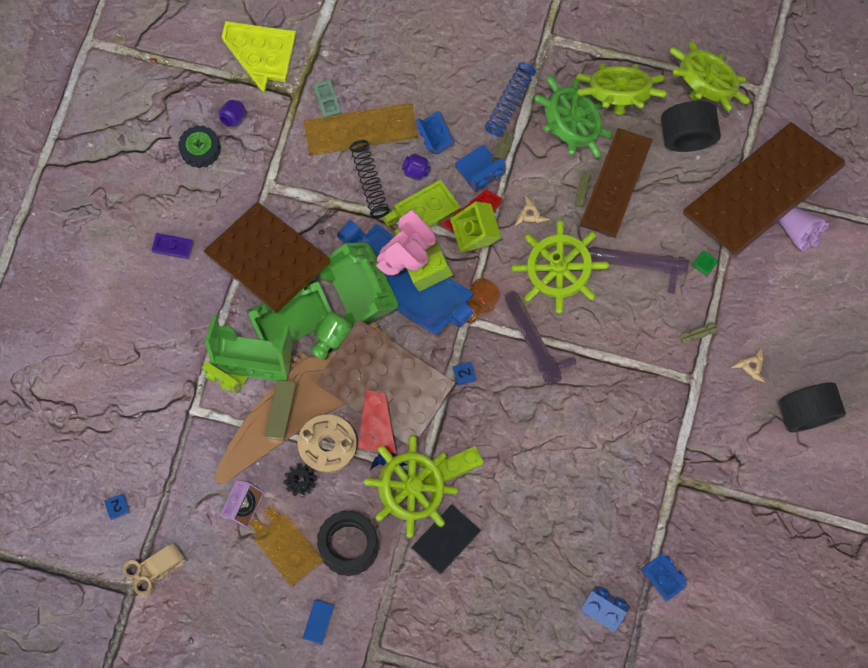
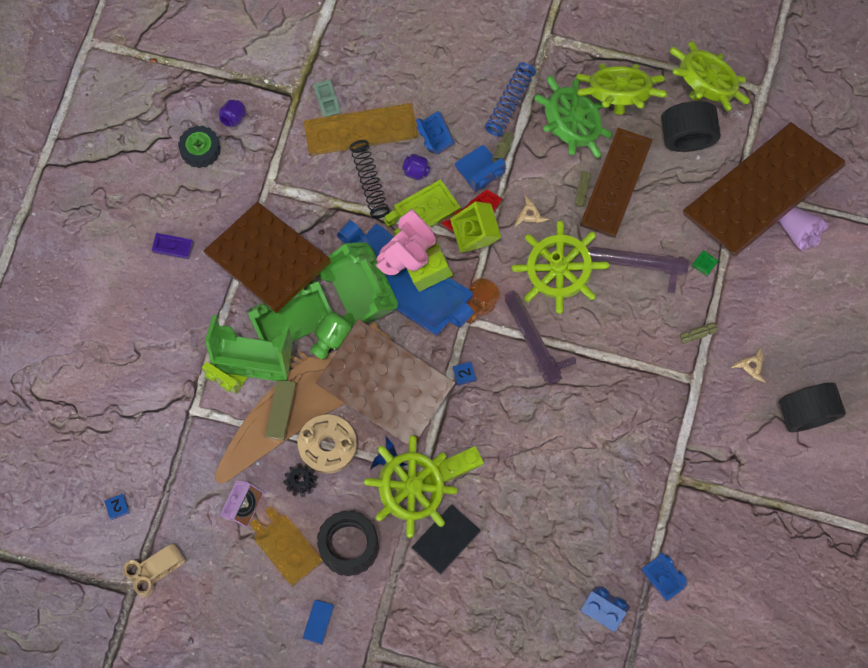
(260, 50): neon yellow wing -> none
(376, 423): wing -> none

